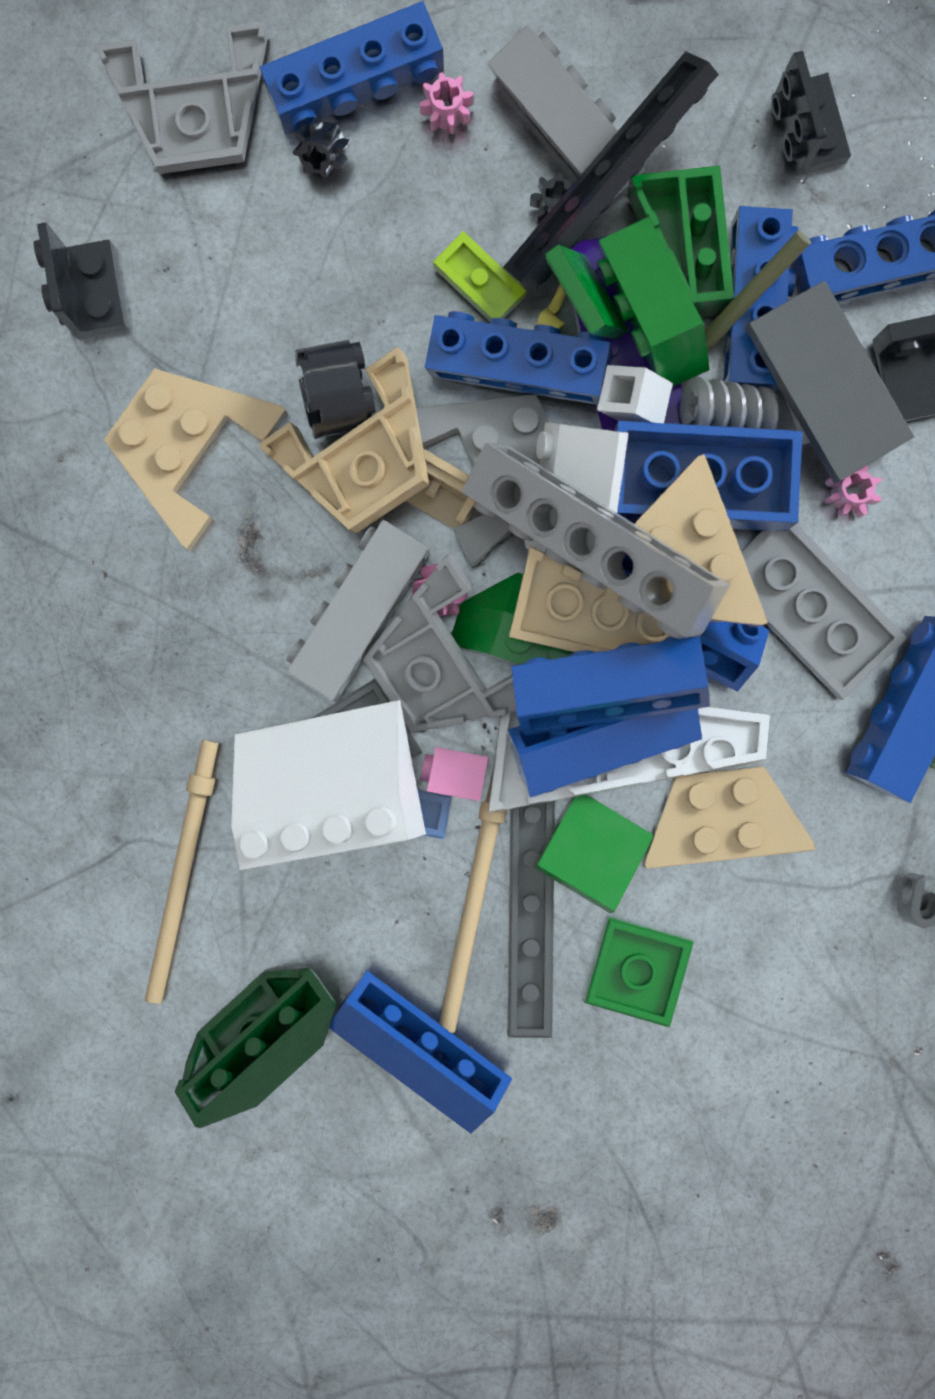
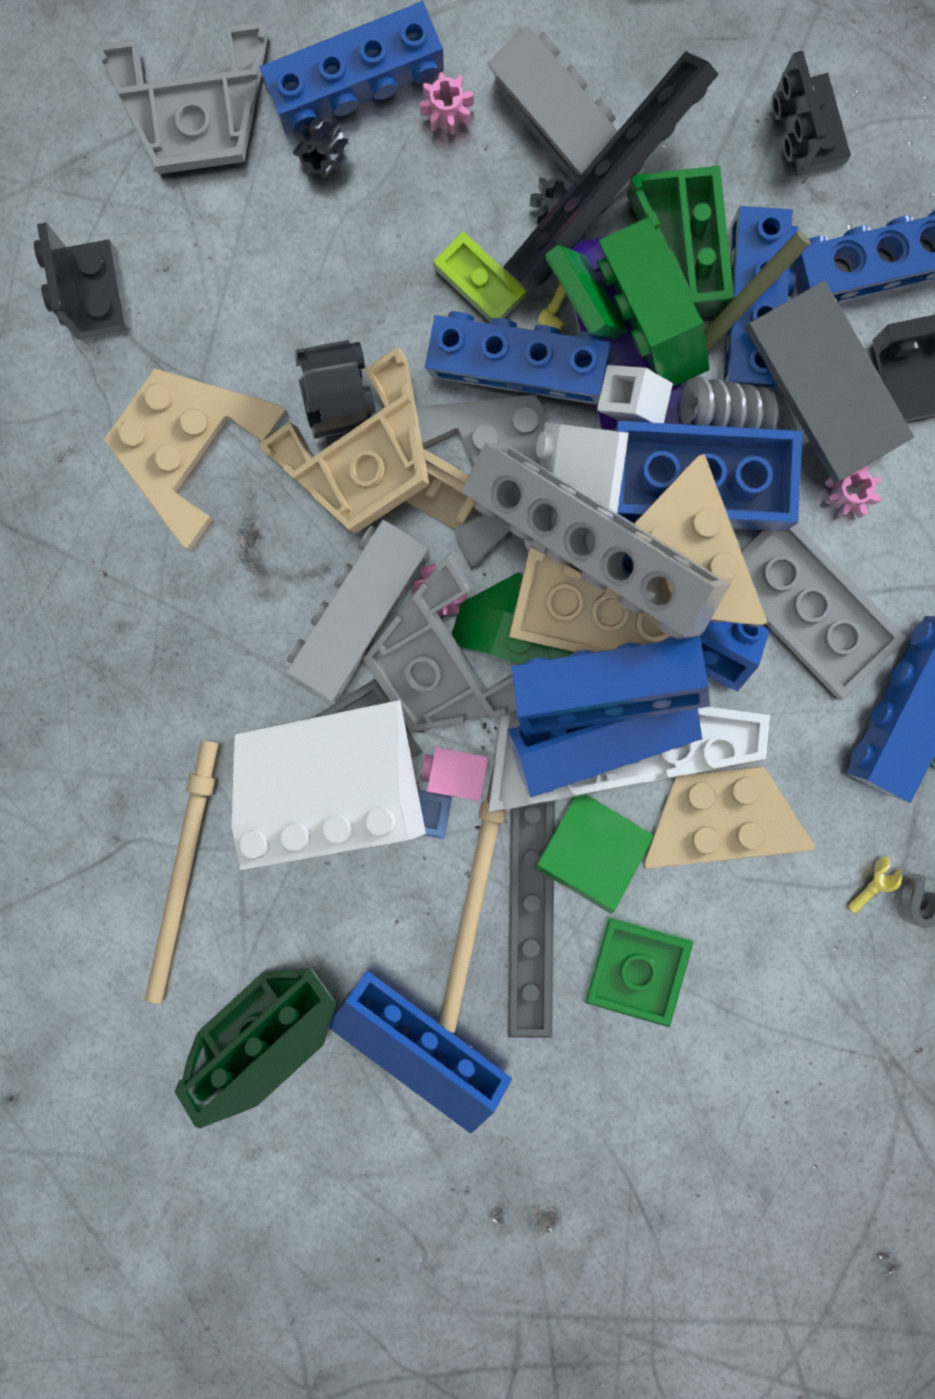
(878, 884): none -> light yellow hand

